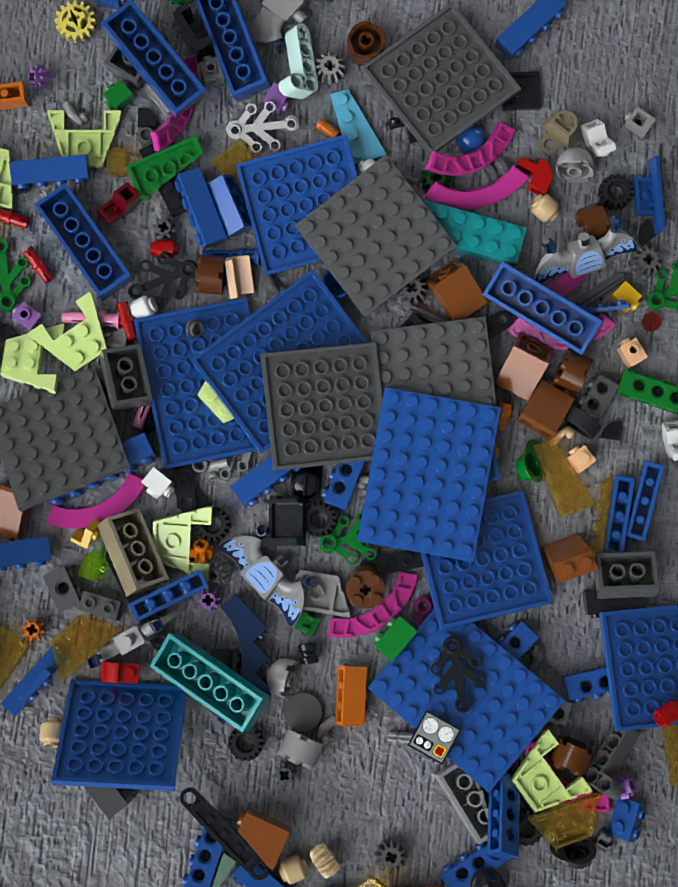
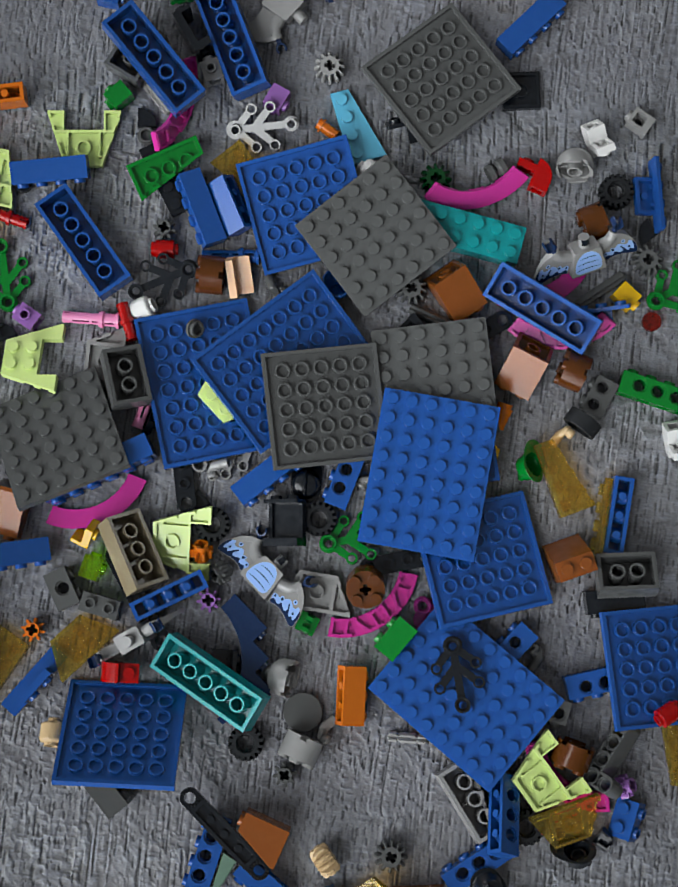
(38, 264): red pin -> none
(39, 76): medium lavender gear -> none
(67, 24): light yellow gear -> none
(72, 114): light grey arm -> none
(80, 343): yellowish green wing -> none
(116, 162): clear yellow brick -> none
(121, 204): dark red brick -> none
(158, 484): white brick -> none
(293, 869): tan head -> none
(302, 66): light aqua beam -> none
(308, 658): black wheel -> none
(368, 33): reddish brown brick -> none
(434, 737): tile -> none
(471, 139): blue hair -> none
(475, 160): dark pink tile -> none
(544, 208): tan head -> none
(545, 409): dark orange slope -> none
(561, 129): dark tan container -> none
(580, 458): light nougat brick -> none
(612, 431): black tile -> none
(631, 352): light nougat brick -> none
(645, 501): blue brick -> none

